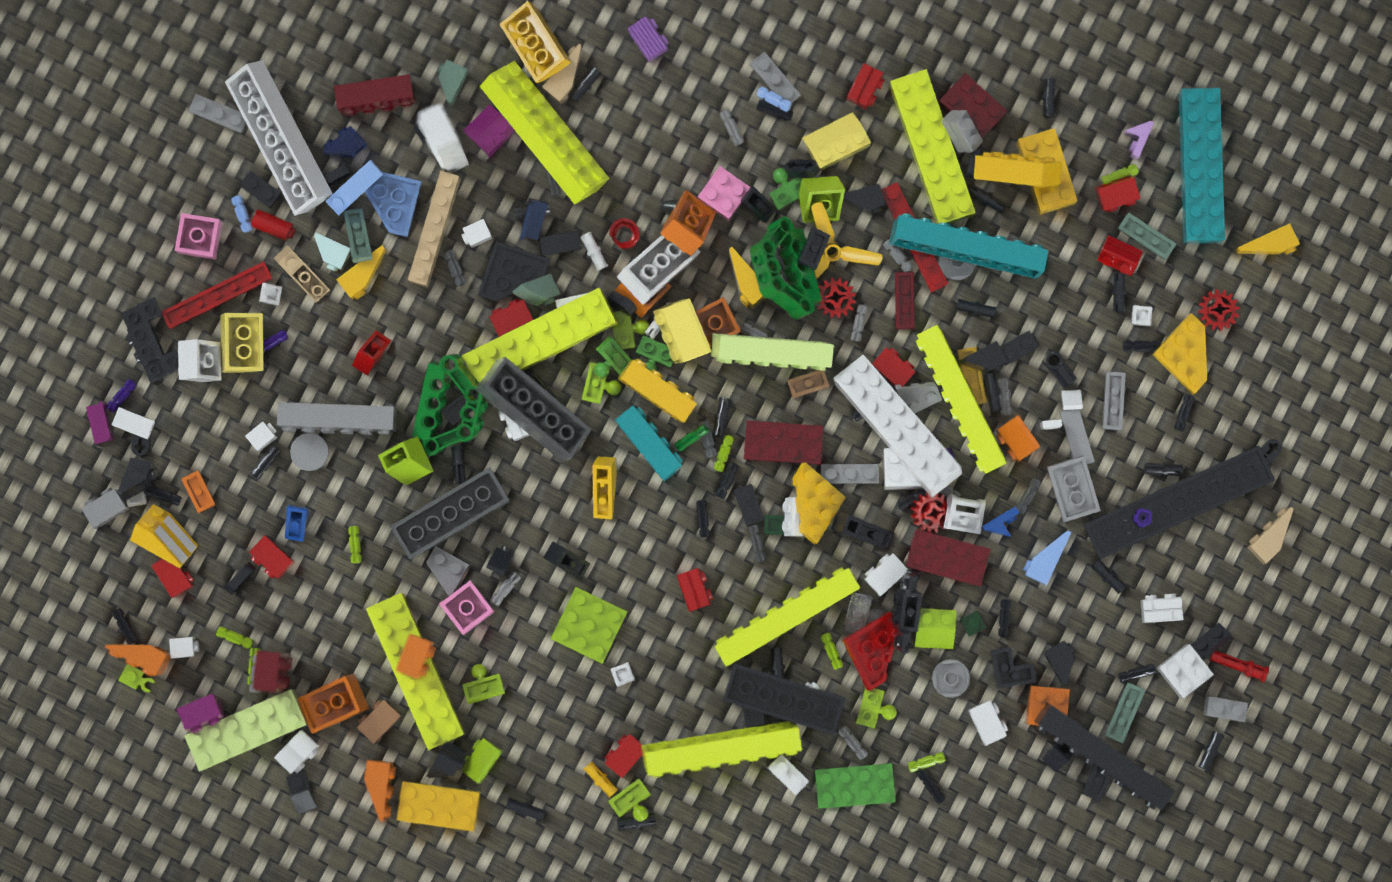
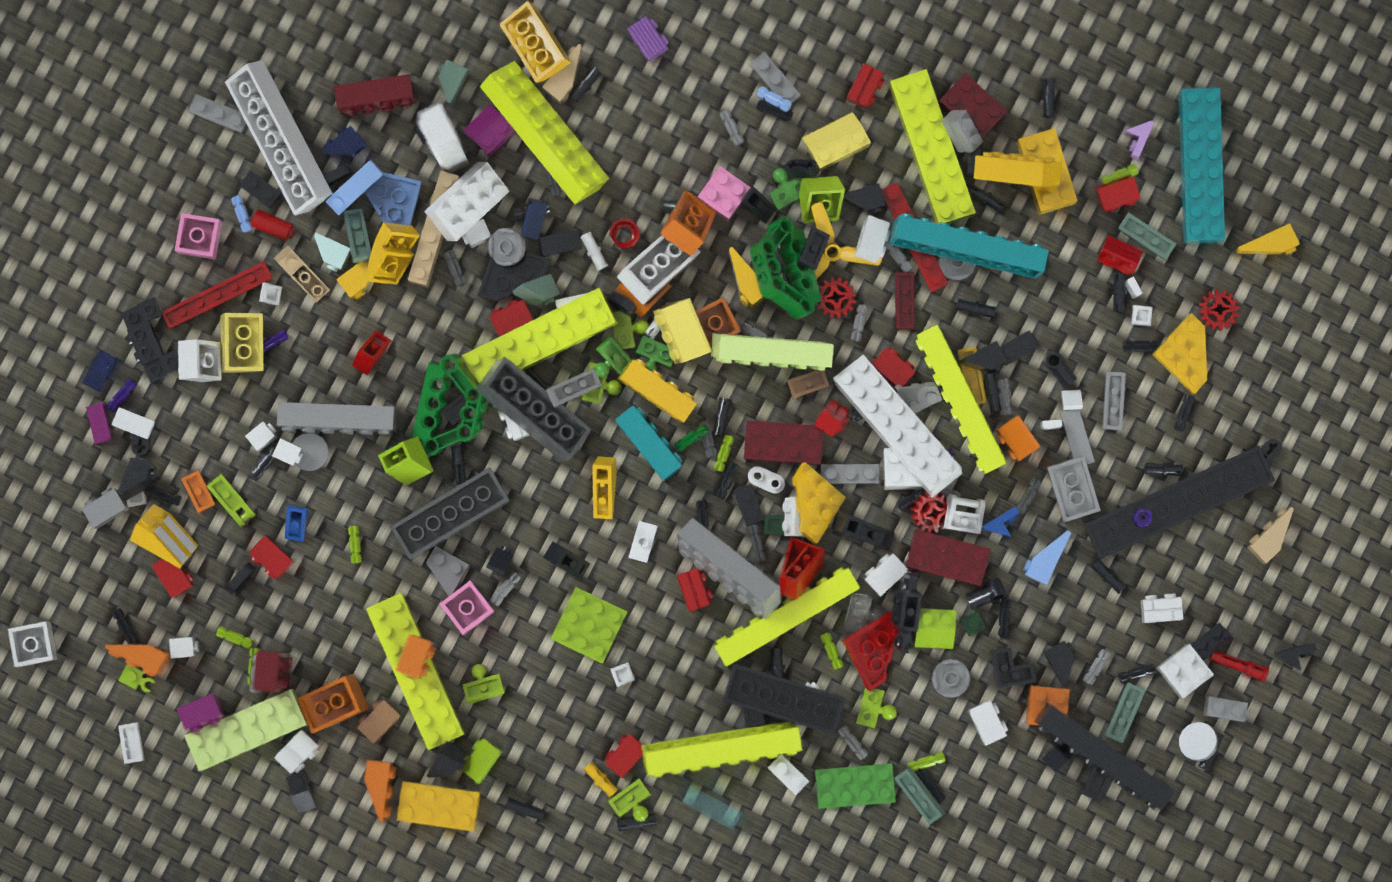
(32, 644): none -> white brick
(99, 370): none -> clear blue plate
(131, 743): none -> white plate
(230, 499): none -> lime plate
(287, 452): none -> white brick
(391, 253): none -> yellow slope
(466, 201): none -> white brick
(506, 246): none -> light grey tile
(573, 387): none -> light grey plate
(643, 541): none -> white plate
(711, 807): none -> clear light blue plate
(728, 568): none -> light grey brick
(766, 480): none -> white plate
(800, 567): none -> red wedge
(833, 418): none -> red brick
(872, 239): none -> white brick
(919, 795): none -> sand green plate
(992, 592): none -> black piece
(1096, 667): none -> light grey axle
(1133, 287): none -> white tile
(1198, 741): none -> tile
(1290, 655): none -> black slope

